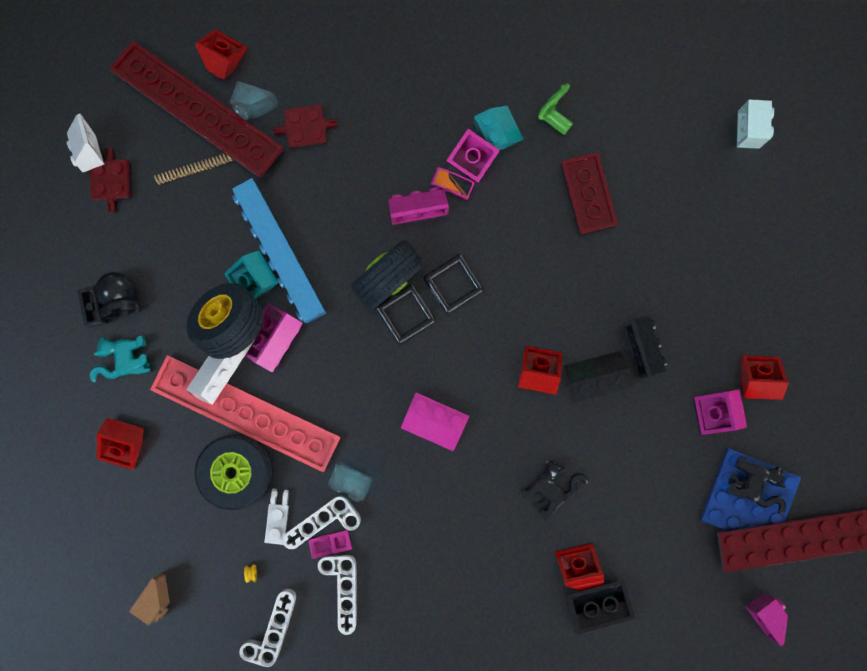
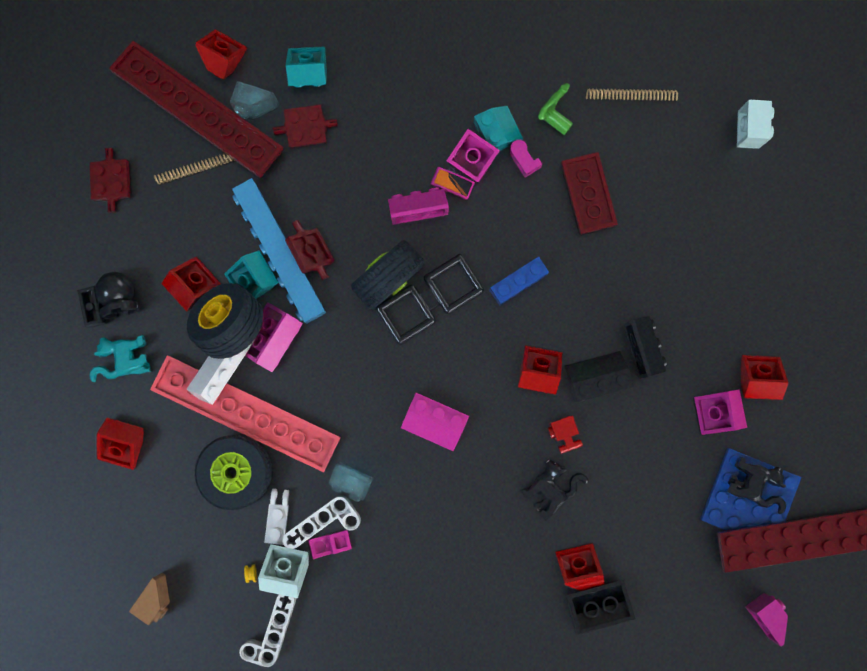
(83, 145): white slope -> none
(189, 282): none -> red slope
(283, 571): none -> light aqua brick
(306, 66): none -> teal slope
(309, 250): none -> dark red plate
(343, 594): white beam -> none
(519, 281): none -> blue brick
(523, 159): none -> dark pink leg
(563, 430): none -> red brick
(632, 91): none -> tan piece

